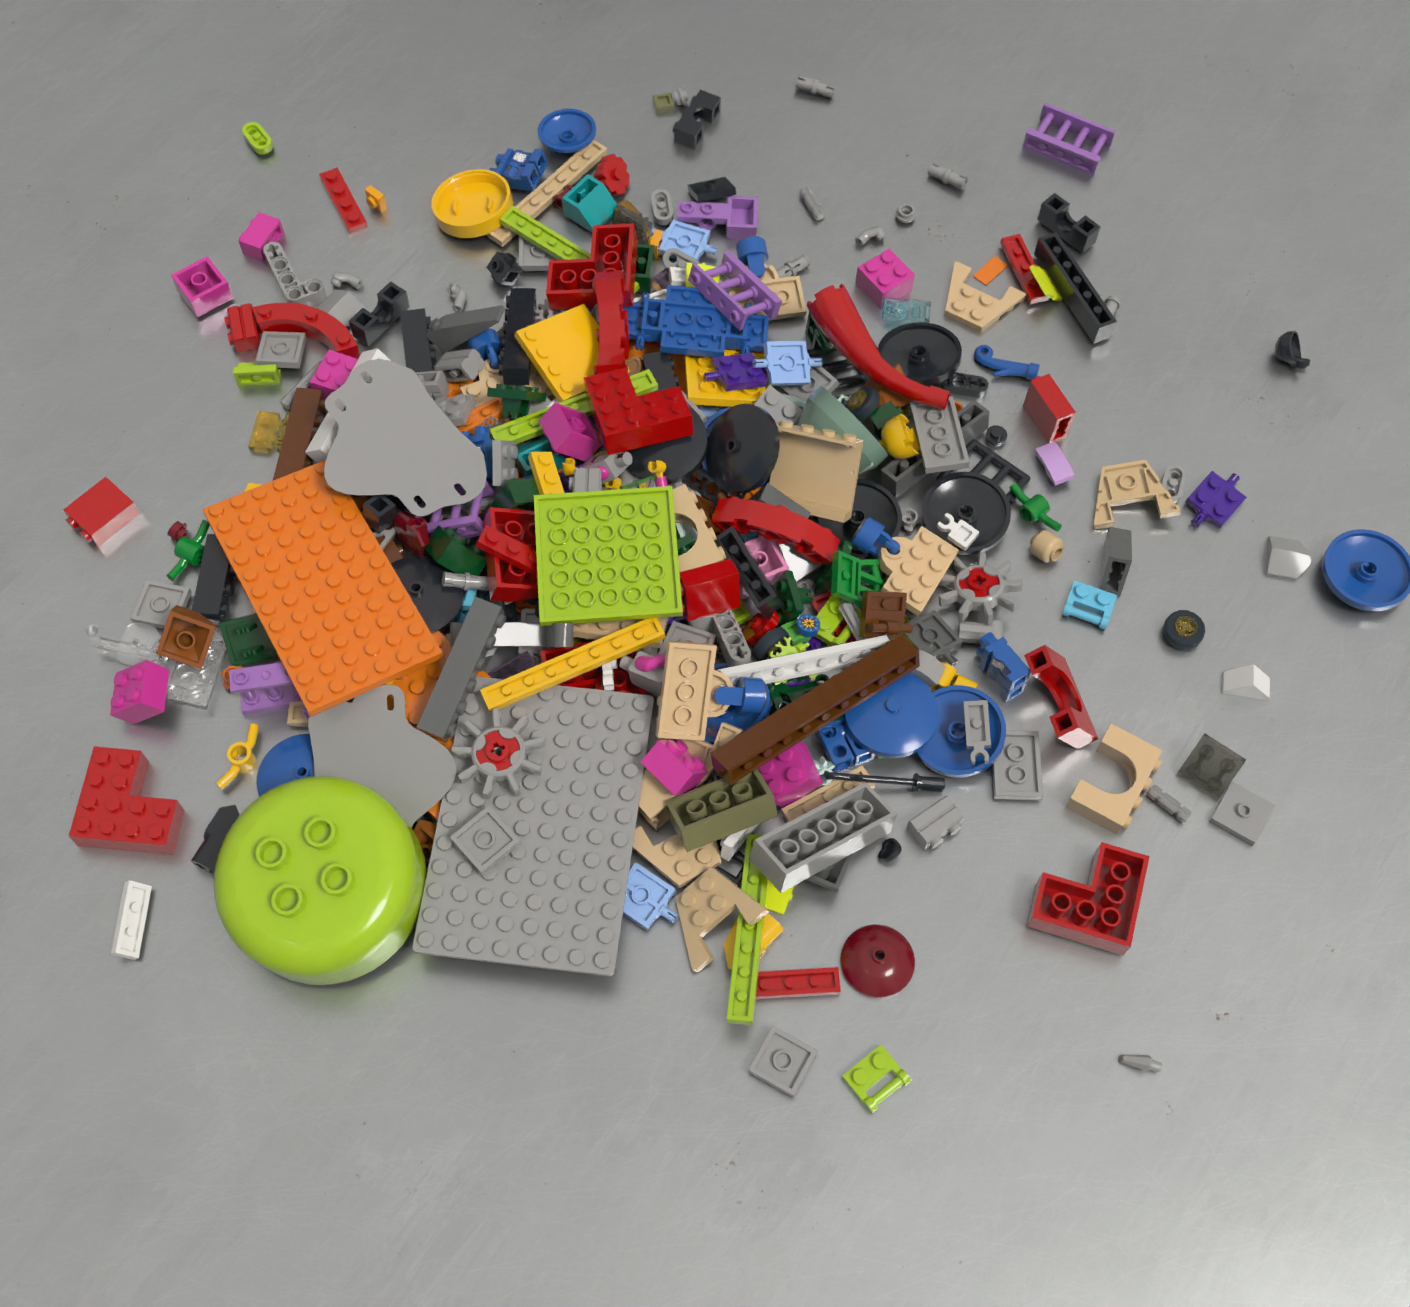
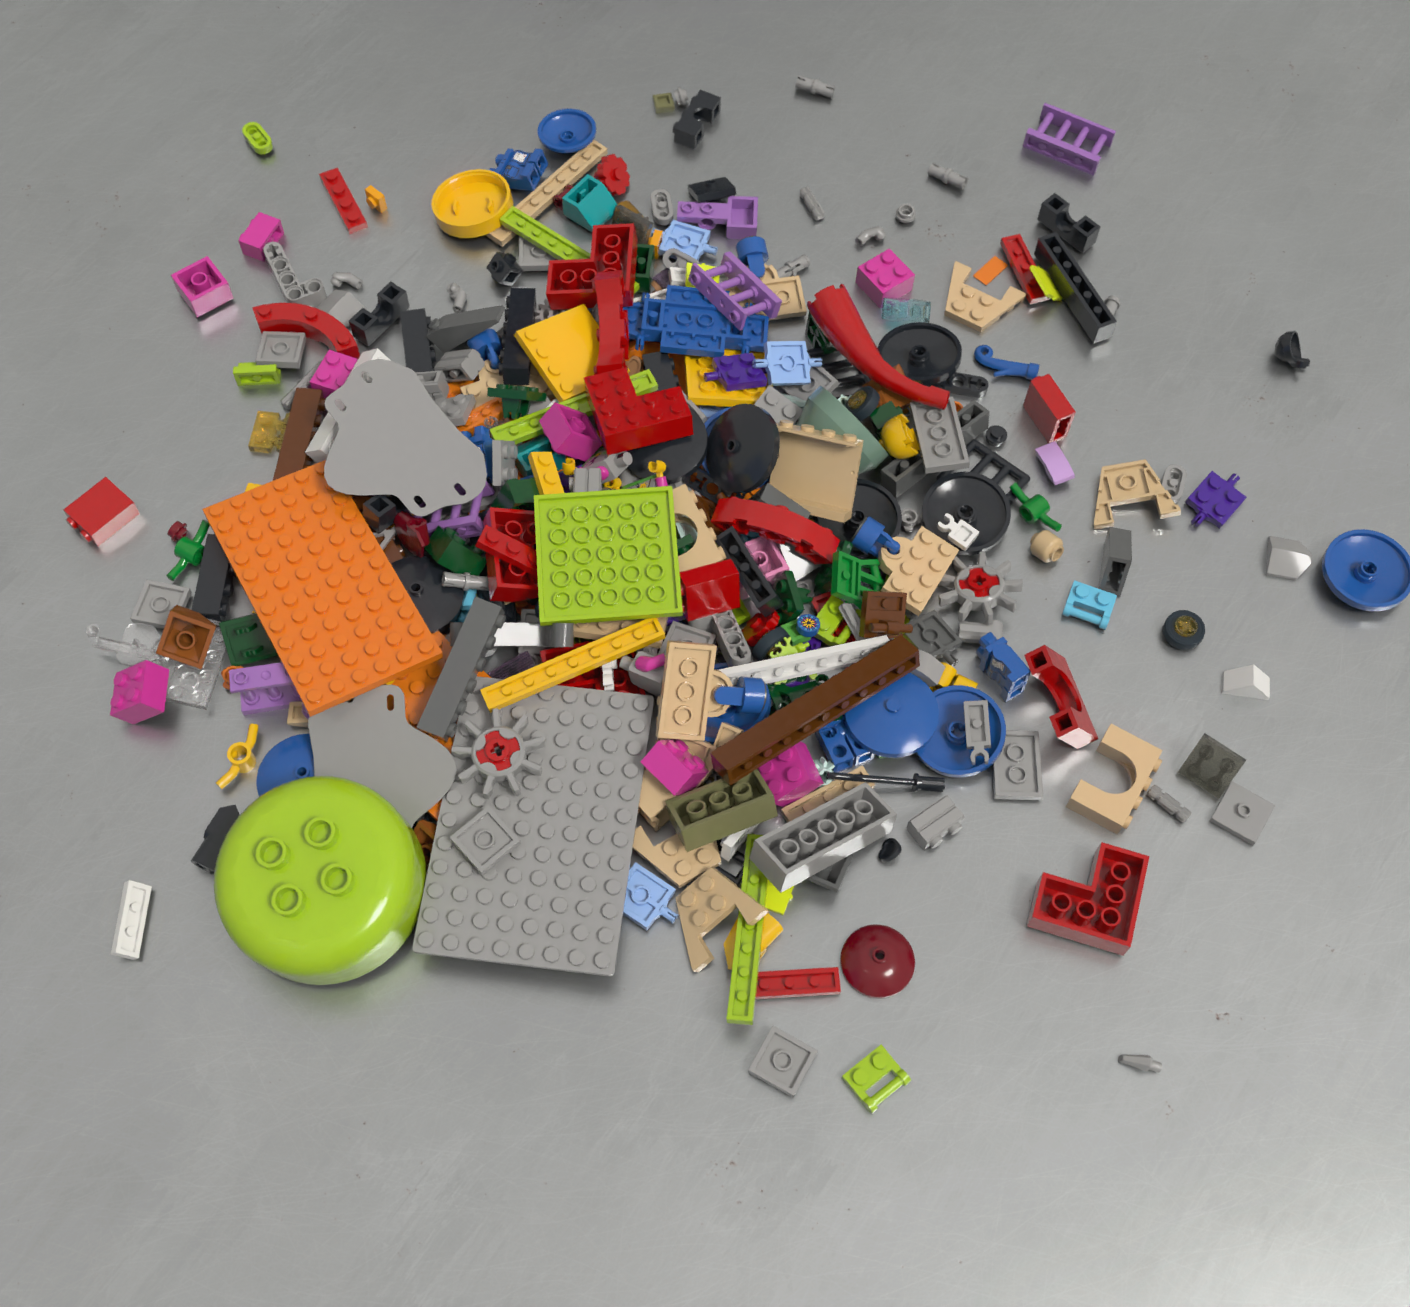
(114, 813): red brick -> none
(243, 328): red brick -> none

